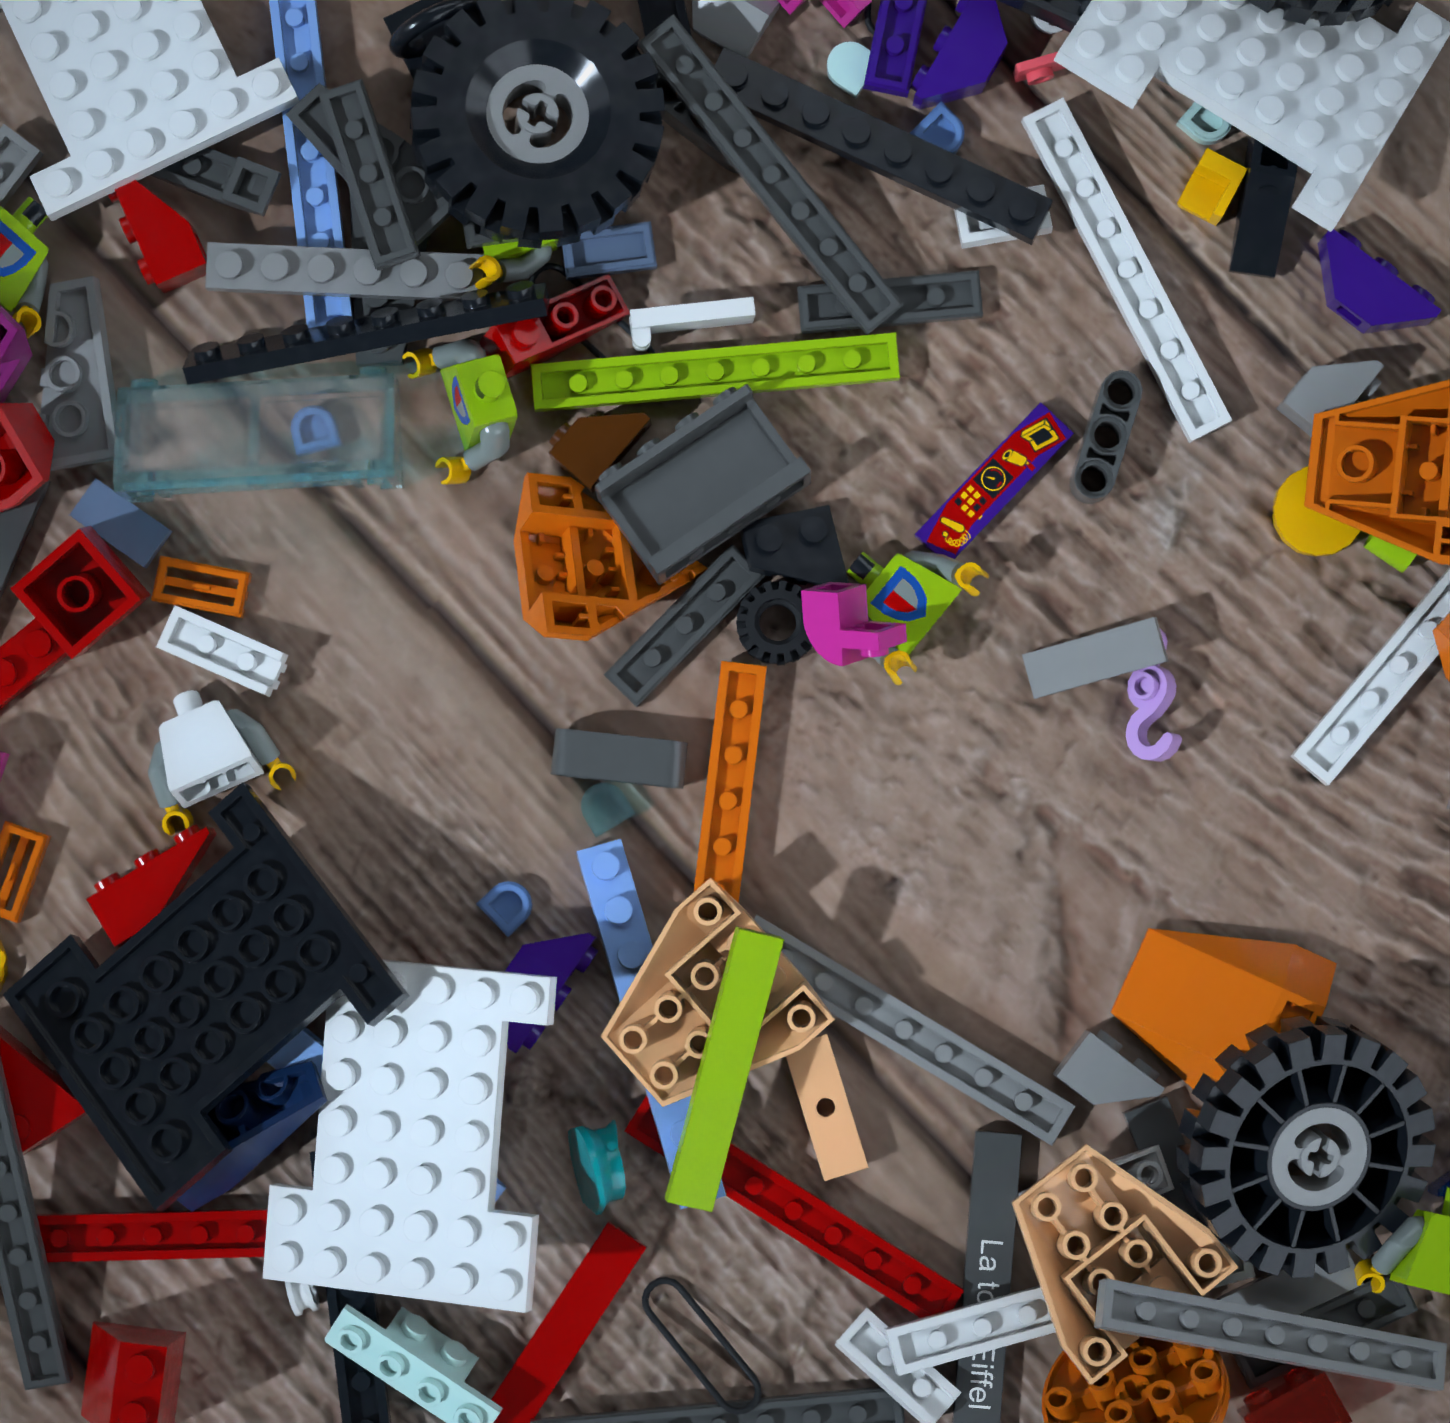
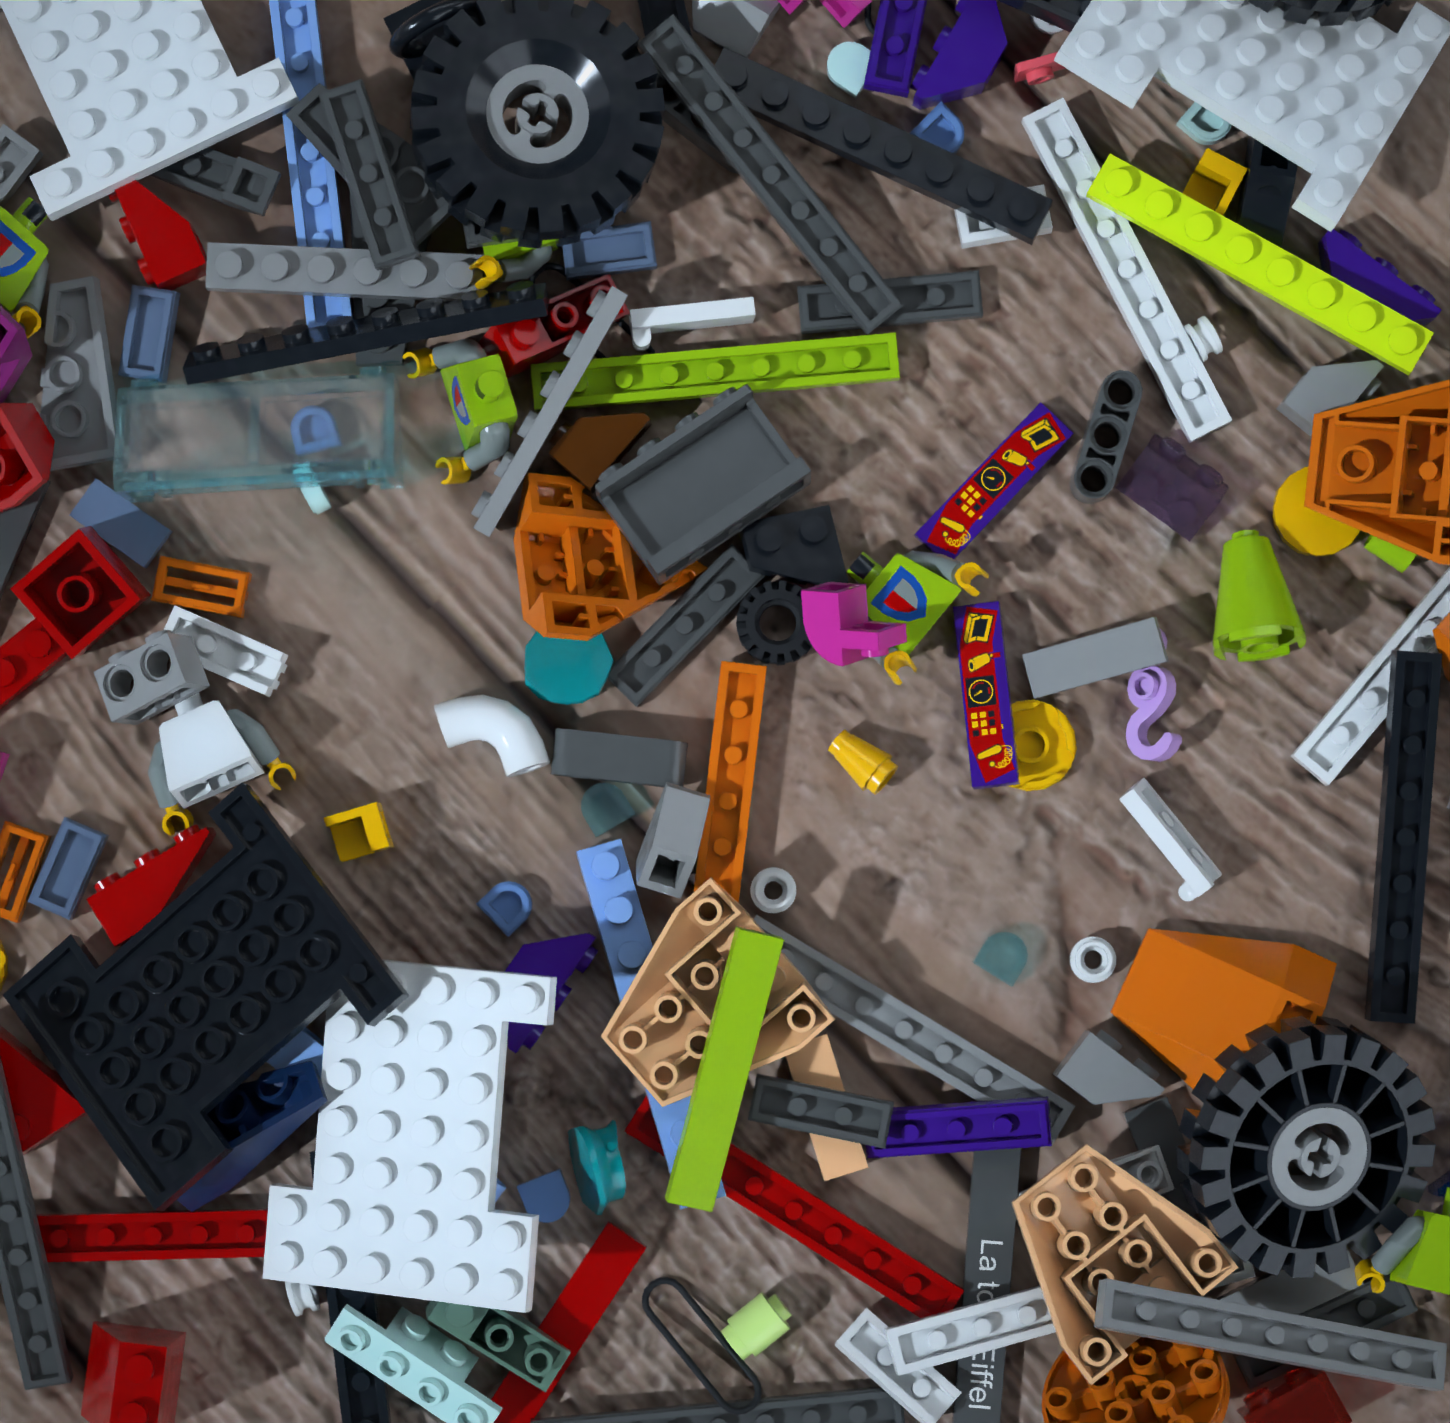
(68, 868): none -> sand blue tile
(149, 333): none -> sand blue tile
(153, 686): none -> light grey brick
(316, 499): none -> light aqua tile
(359, 831): none -> yellow panel
(498, 724): none -> white cylinder
(503, 1338): none -> sand green slope
(538, 426): none -> light grey plate
(546, 1196): none -> medium blue tile
(566, 668): none -> teal hat
(672, 840): none -> light grey slope
(757, 1325): none -> yellowish green brick
(788, 890): none -> white plate
(821, 1110): none -> dark grey tile
(863, 761): none -> yellow cone
(967, 1127): none -> dark purple tile
(986, 695): none -> tile
(1002, 956): none -> clear light blue tile
(1043, 744): none -> yellow tile
(1107, 963): none -> white plate
(1171, 839): none -> white hinge
(1173, 486): none -> clear purple bracket
(1204, 338): none -> white bush
(1254, 602): none -> lime cone
(1259, 264): none -> neon yellow plate
(1403, 836): none -> black plate

